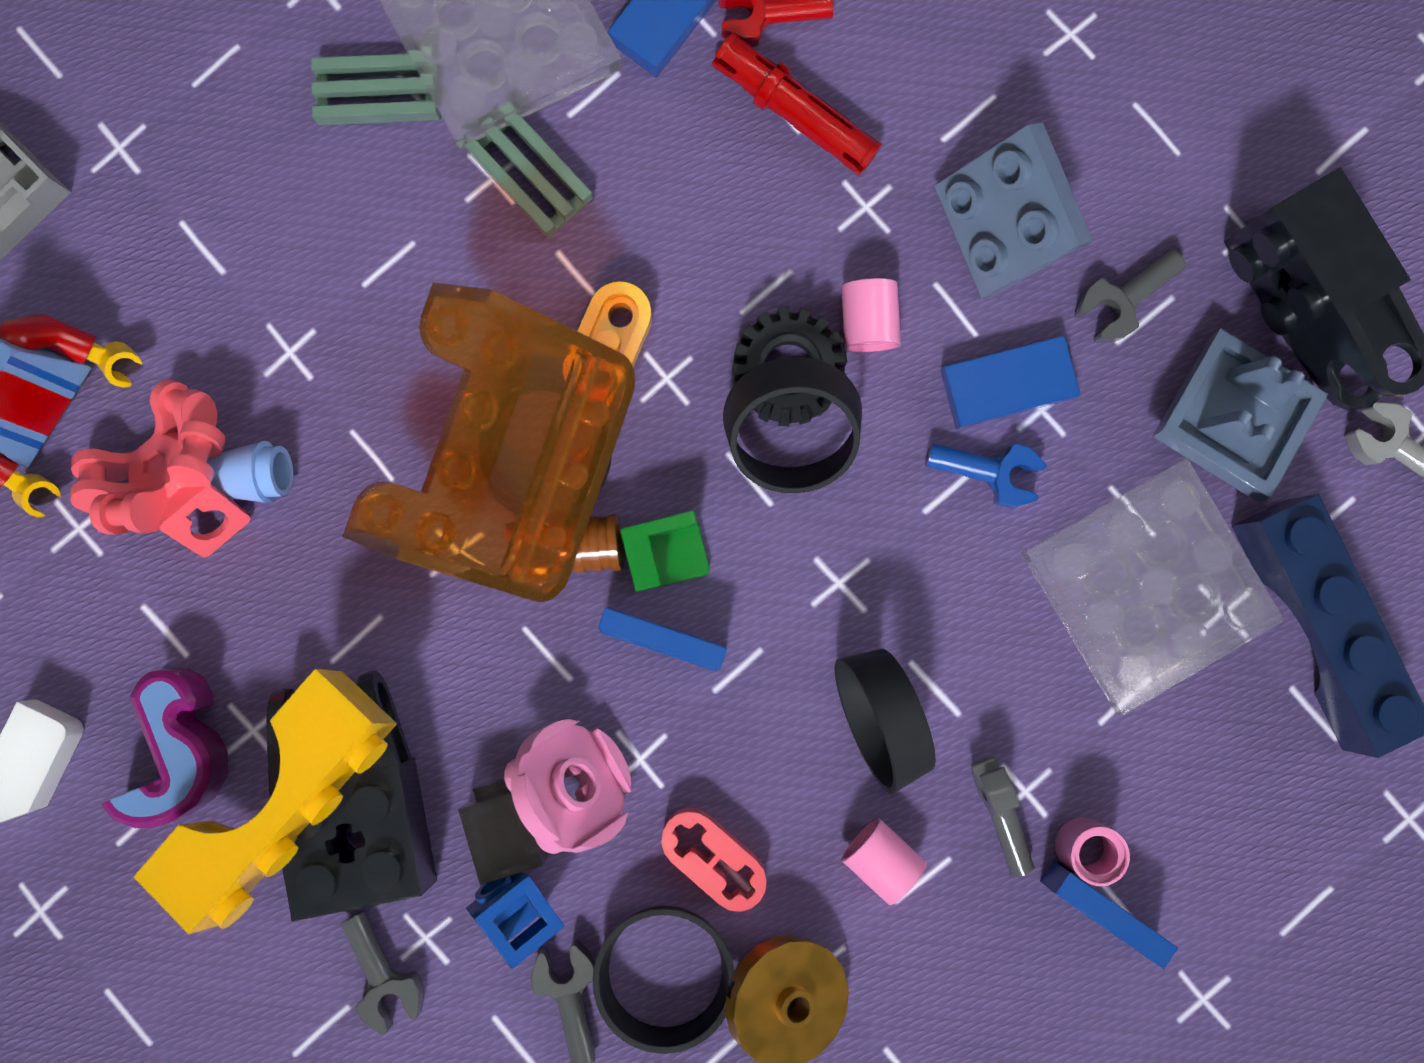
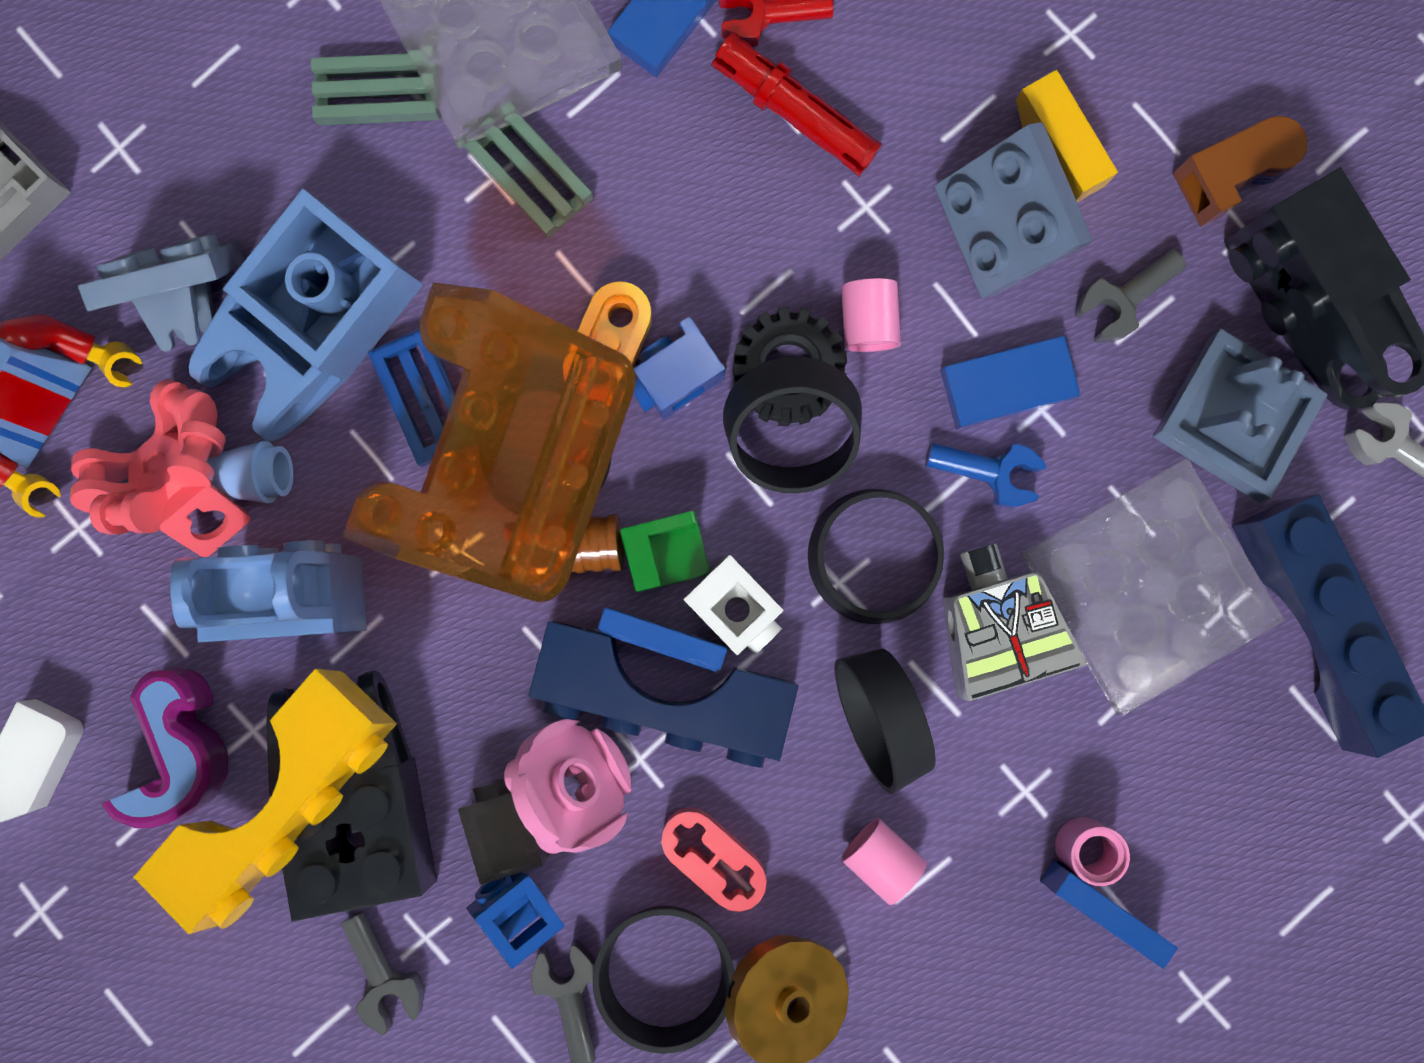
(166, 291): none -> sand blue plate
(269, 592): none -> medium blue brick
(296, 329): none -> medium blue brick
(401, 347): none -> blue tile
(583, 673): none -> dark blue arch
(676, 371): none -> brick
(728, 582): none -> white brick
(820, 577): none -> black tyre
(1001, 800): dark grey bar -> none
(1004, 629): none -> torso
(1073, 139): none -> yellow piece
(1251, 156): none -> dark orange leg

